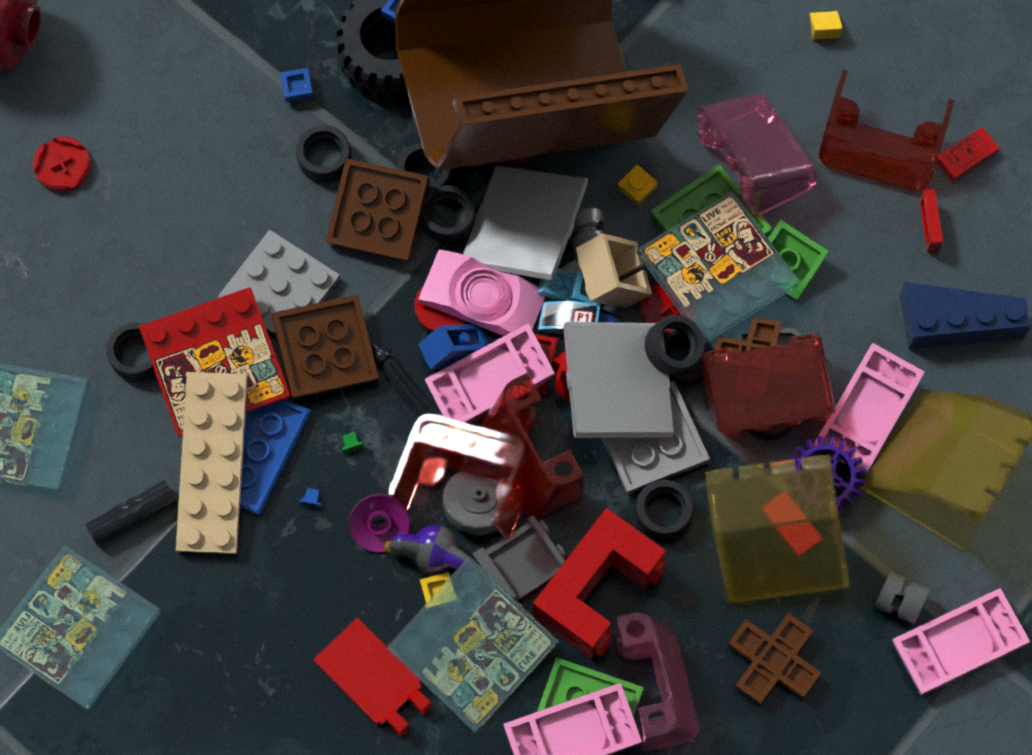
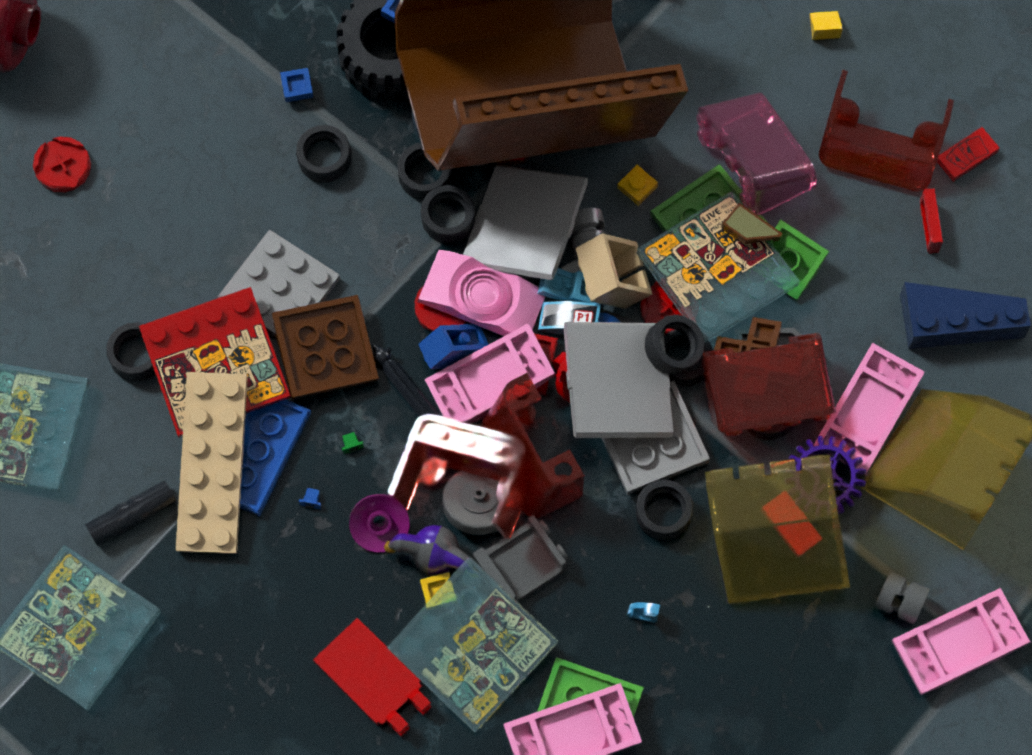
(378, 209): reddish brown plate -> none
(606, 544): red piece -> none
(644, 611): none -> dark azure tile
(645, 637): clear pink windscreen -> none
(749, 227): none -> olive tile
(774, 659): reddish brown plate -> none

